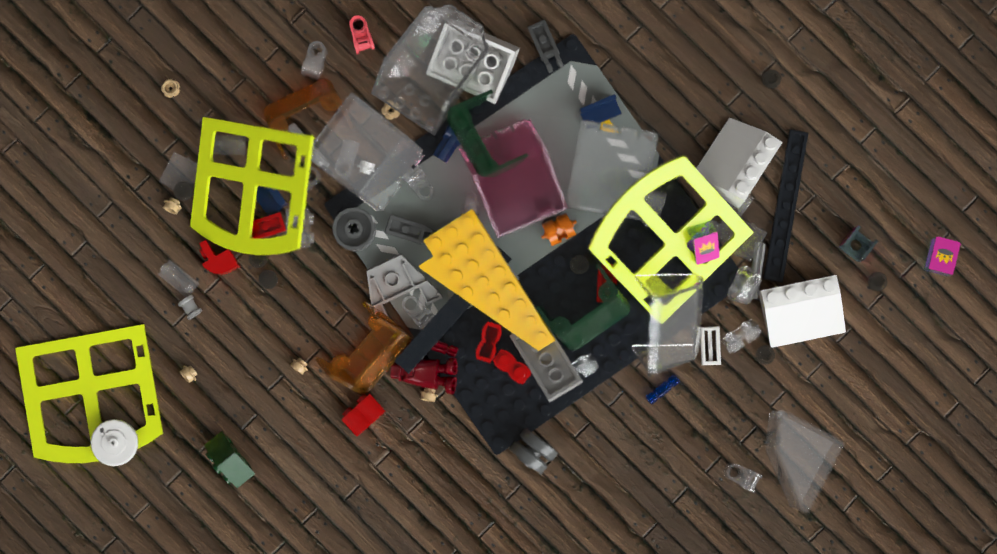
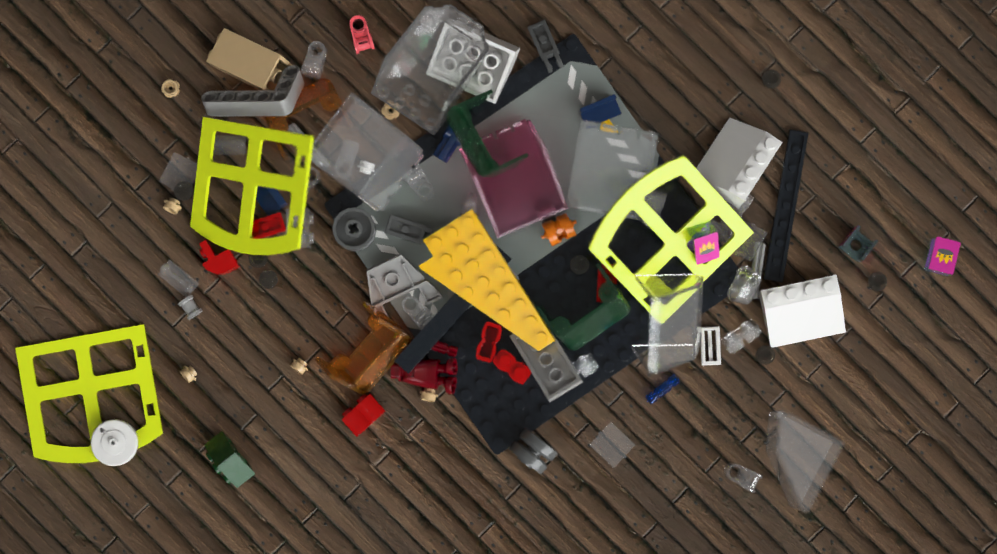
(247, 61): none -> tan slope
(257, 102): none -> light grey beam
(612, 444): none -> clear piece

